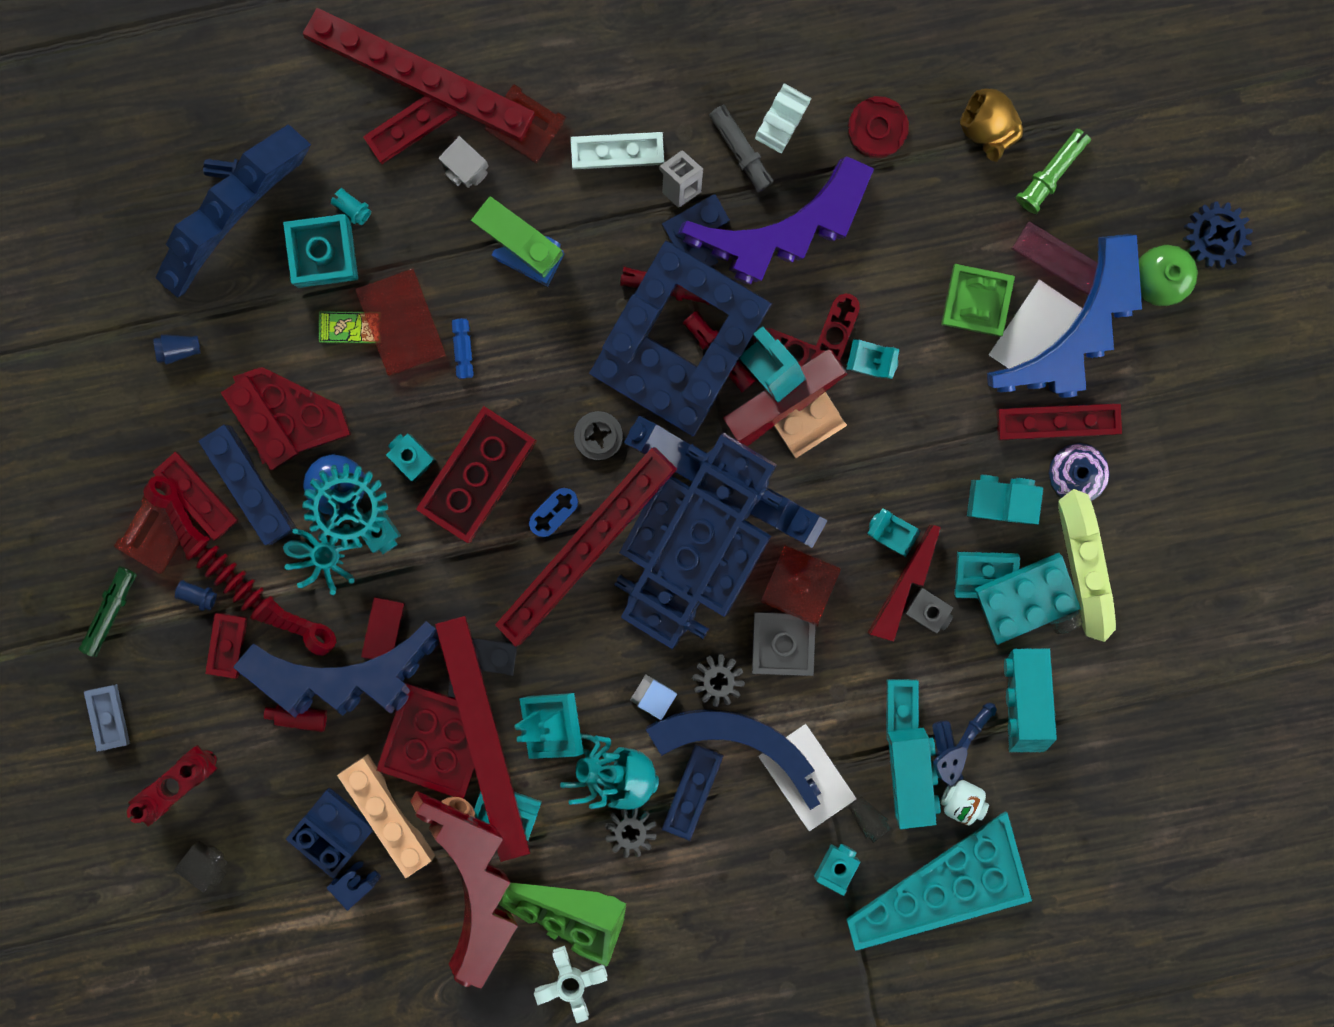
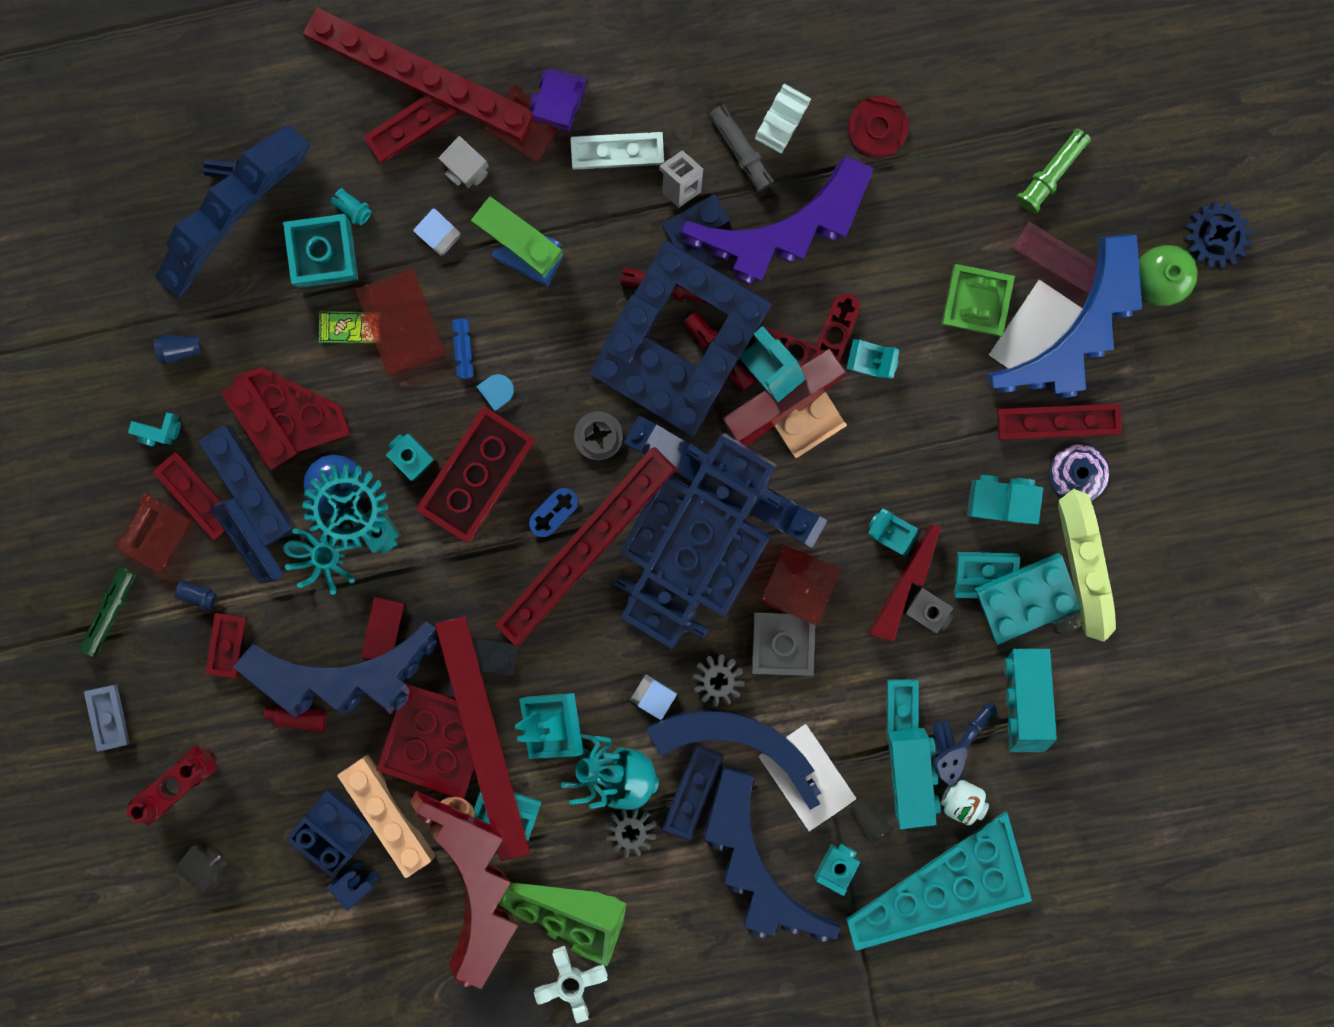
(149, 434): none -> teal bracket
(195, 545): dark red piece -> none
(246, 541): none -> dark blue tile
(437, 232): none -> light blue piece
(497, 390): none -> dark azure tile
(558, 98): none -> dark purple brick
(768, 902): none -> dark blue arch
(991, 121): pearl gold piece -> none

